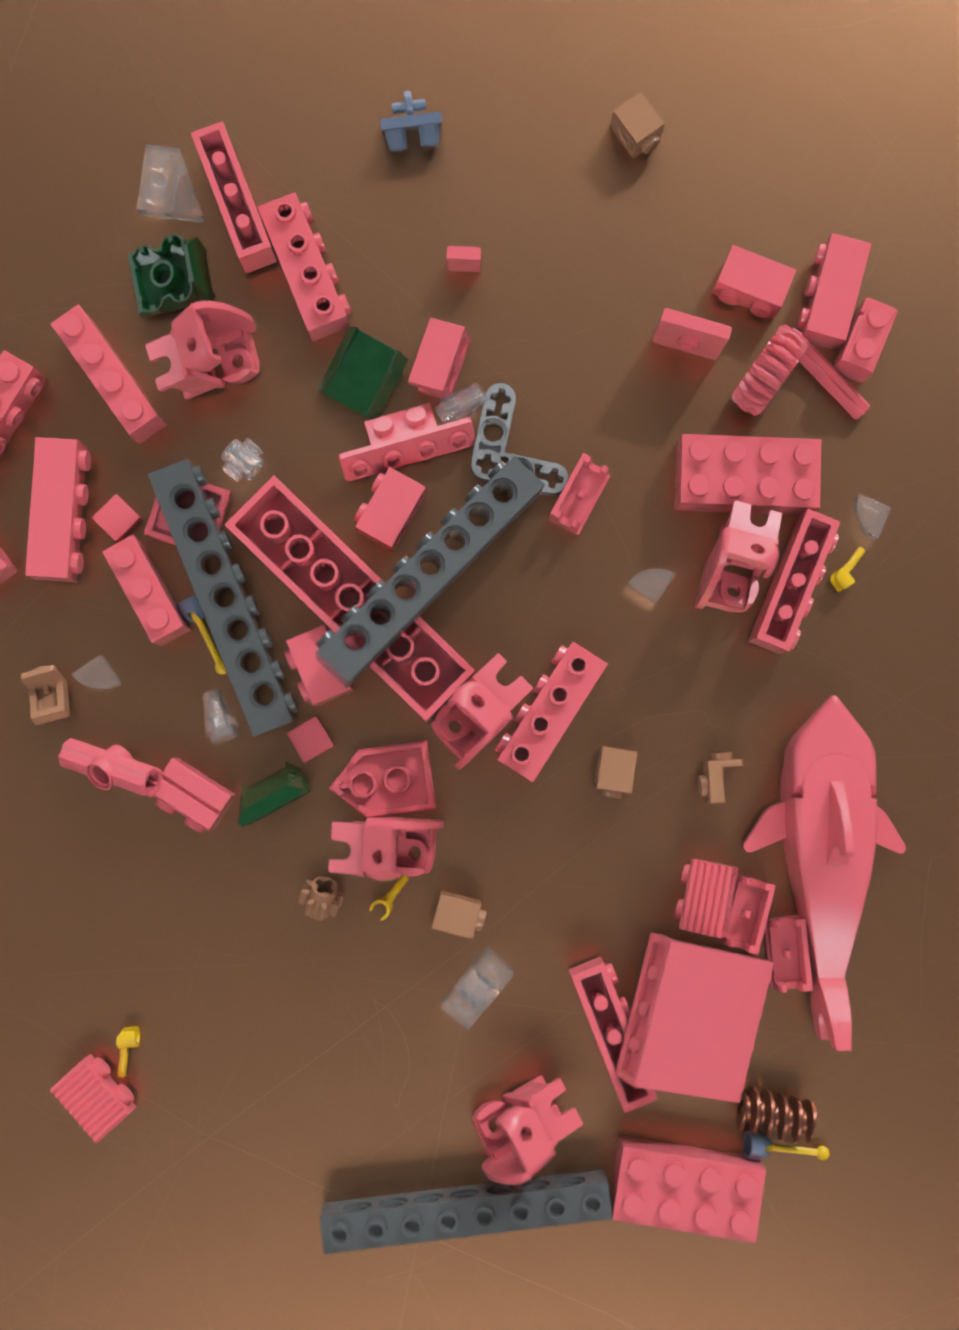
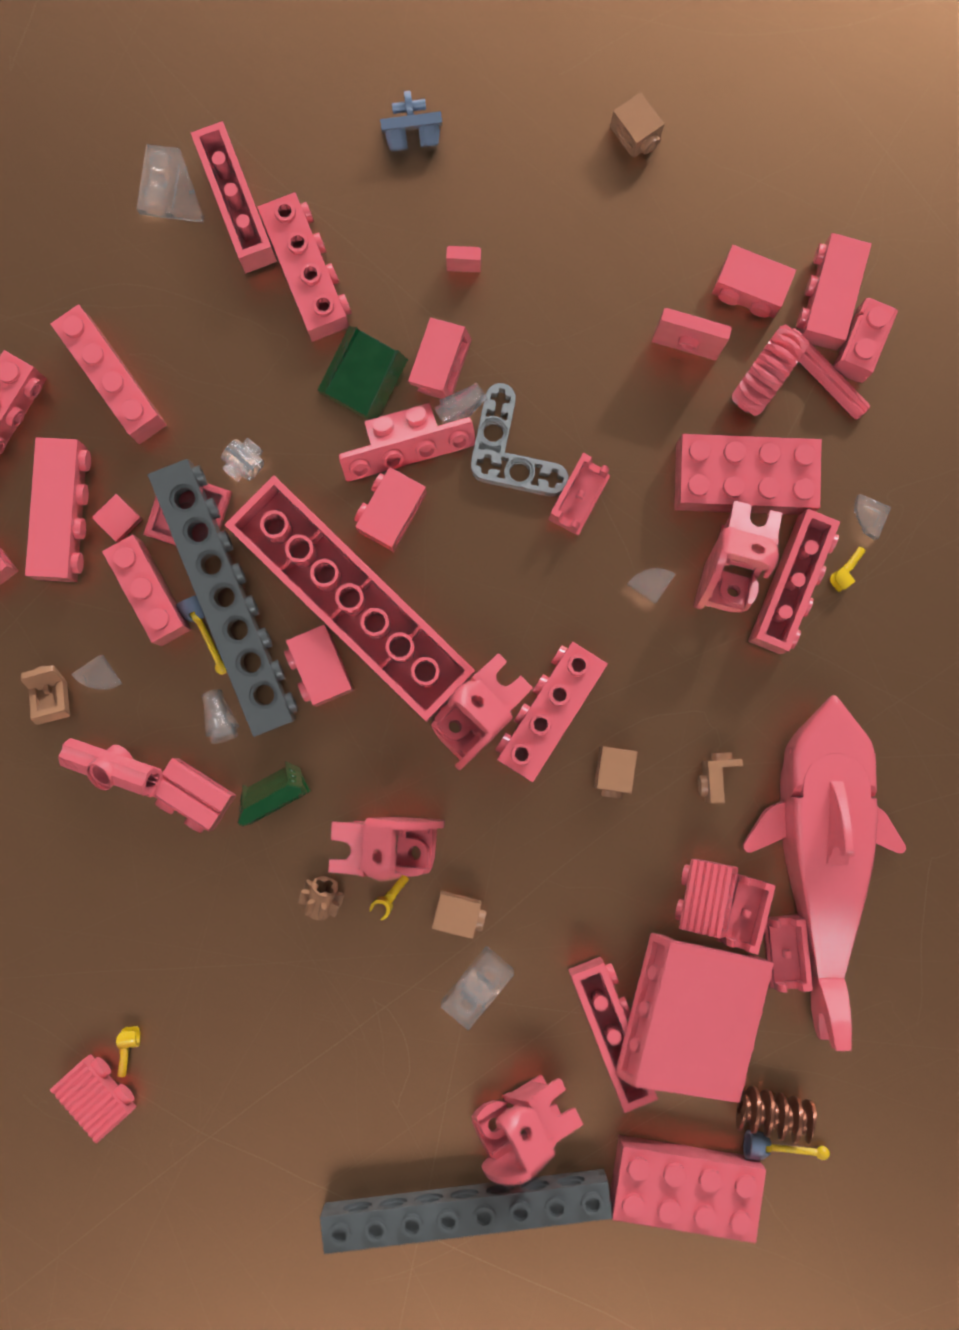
(170, 275): dark green slope -> none
(190, 346): coral piece -> none
(310, 739): coral tile -> none
(388, 780): coral tile -> none
(510, 478): dark grey brick -> none

